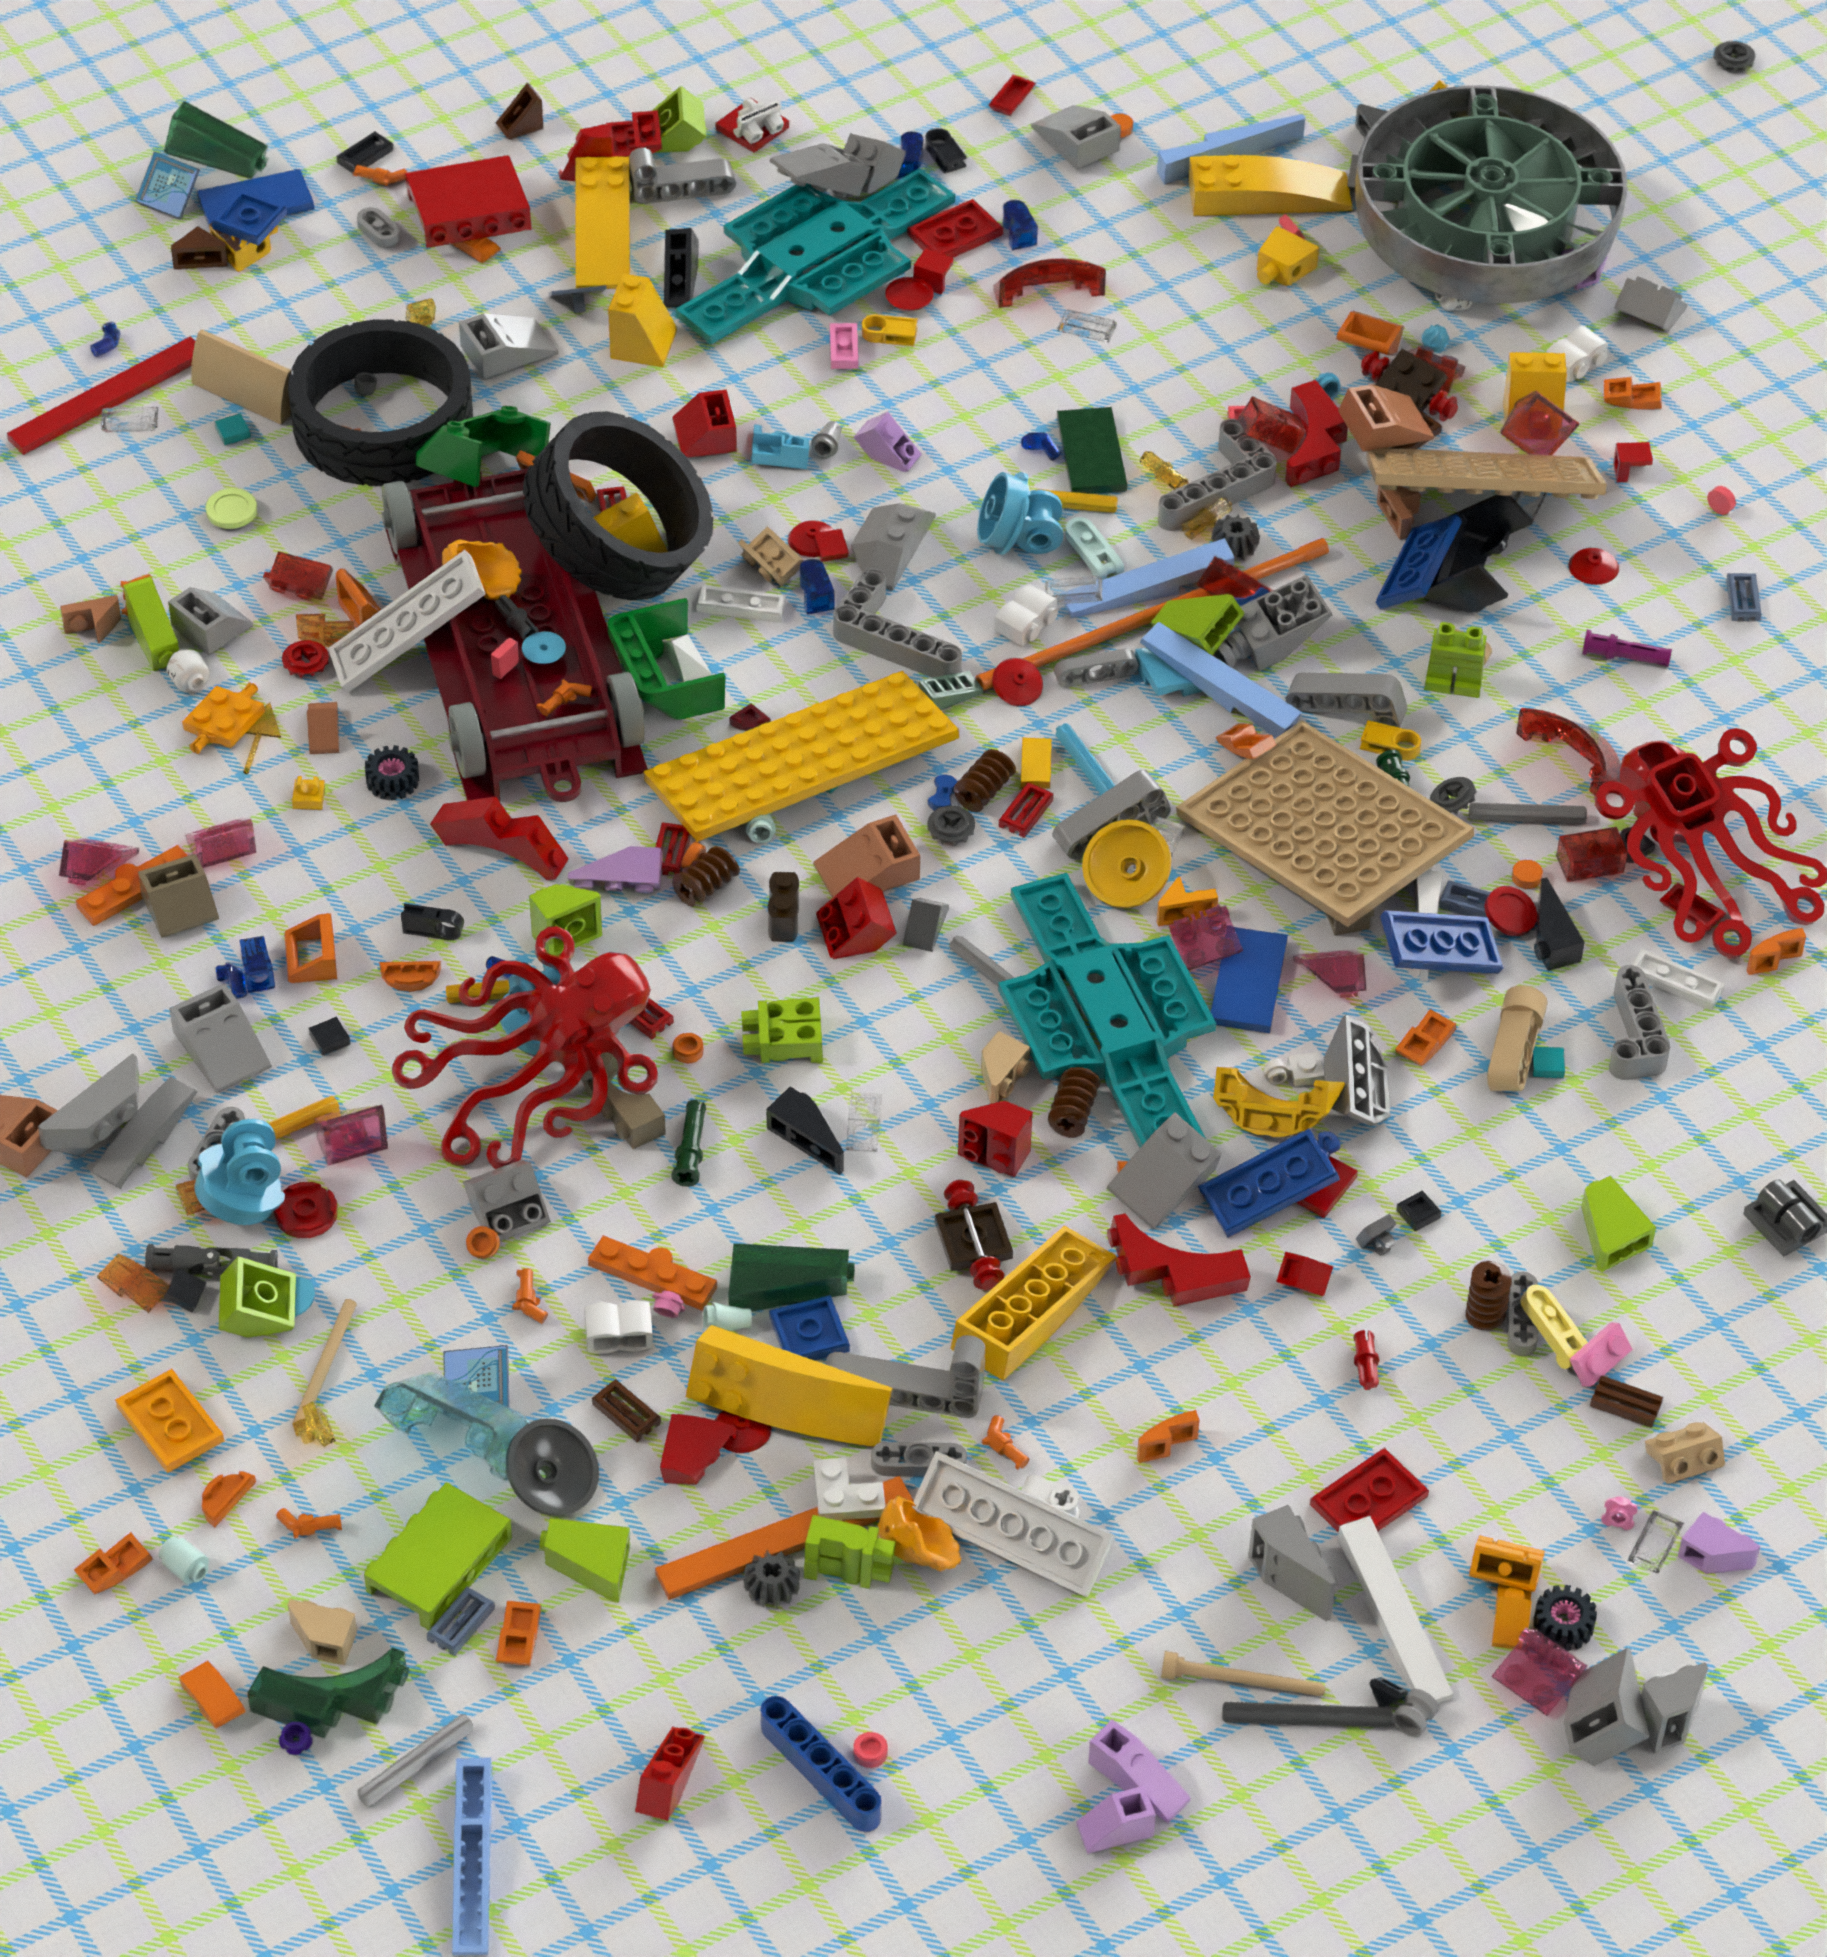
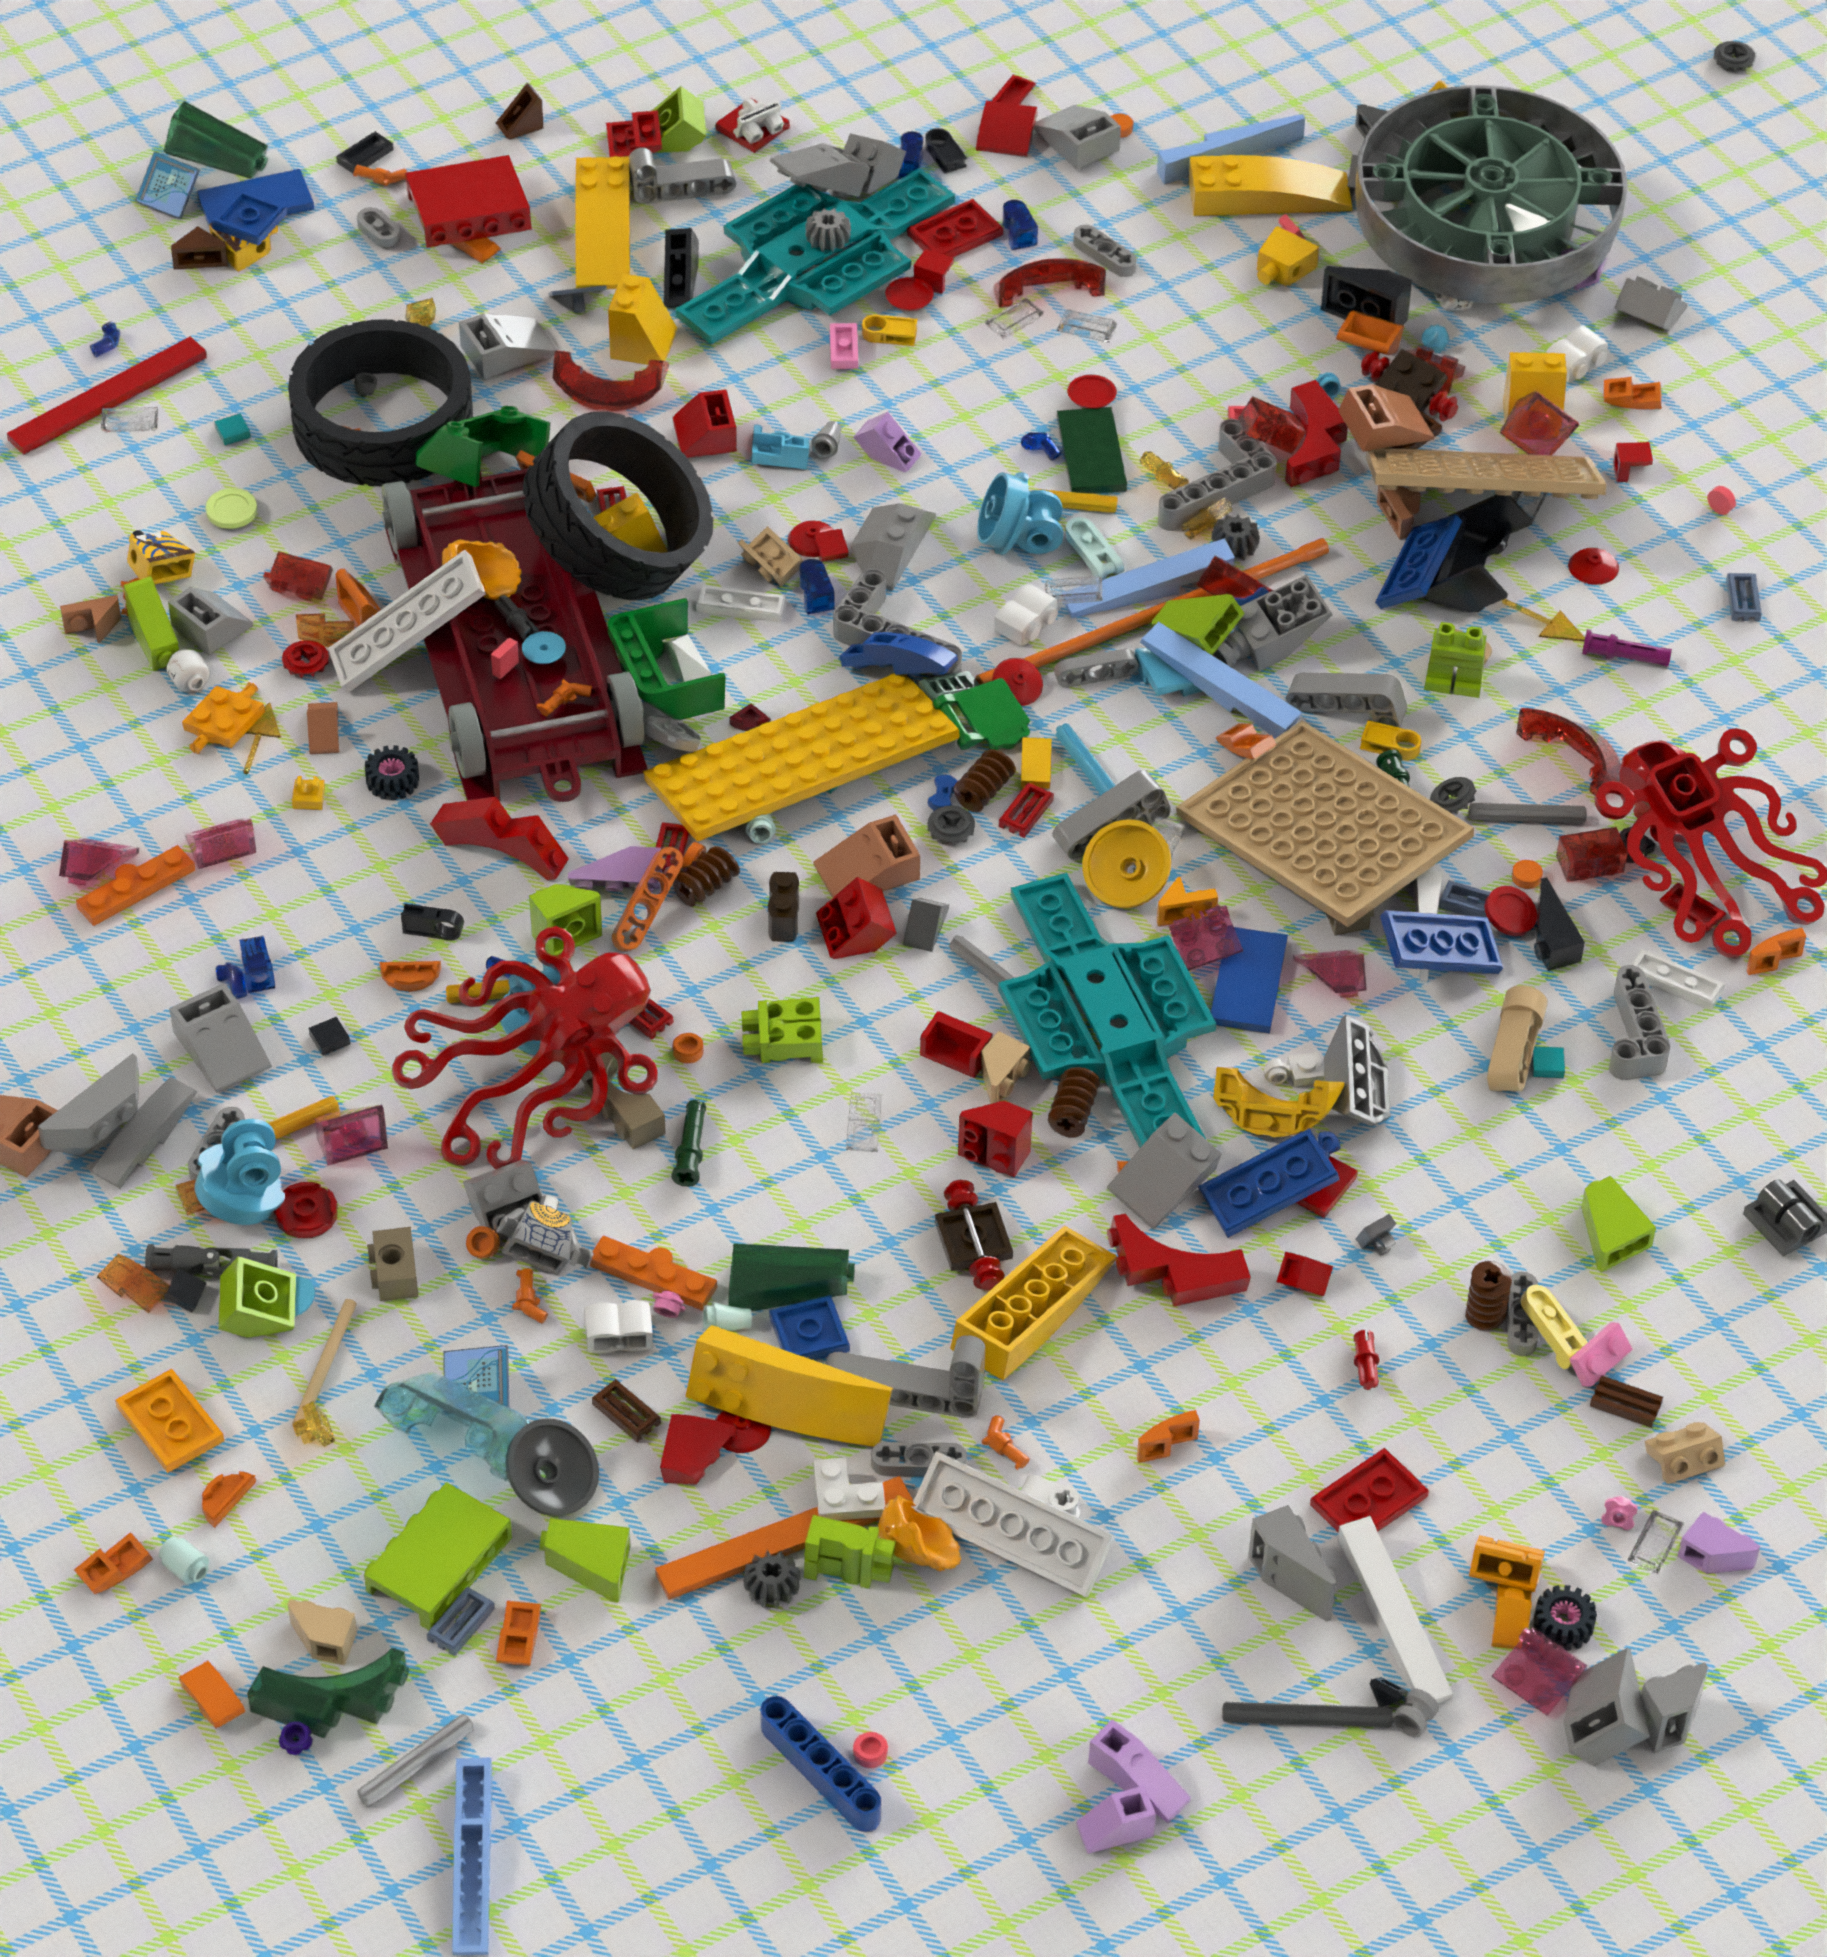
(159, 557): none -> yellow torso
(177, 895): dark tan slope -> none
(241, 377): tan slope -> none
(306, 1523): orange piece -> none
(320, 968): orange tile -> none
(394, 1262): none -> dark tan brick
(543, 1237): none -> light grey torso
(589, 143): red slope -> none
(604, 393): none -> clear red windscreen
(649, 900): none -> orange beam
(668, 1773): red slope -> none
(672, 735): none -> light grey tile
(801, 1123): black slope -> none
(828, 229): none -> light grey gear
(905, 652): none -> blue slope
(954, 1043): none -> red panel
(990, 712): none -> green piece
(1006, 128): none -> red slope
(1014, 318): none -> clear tile
(1091, 391): none -> red piece
(1119, 260): none -> light grey beam
(1175, 1666): tan piece -> none
(1366, 291): none -> black slope
(1418, 1211): black tile -> none
(1427, 1038): orange slope -> none
(1558, 628): none -> clear yellow piece

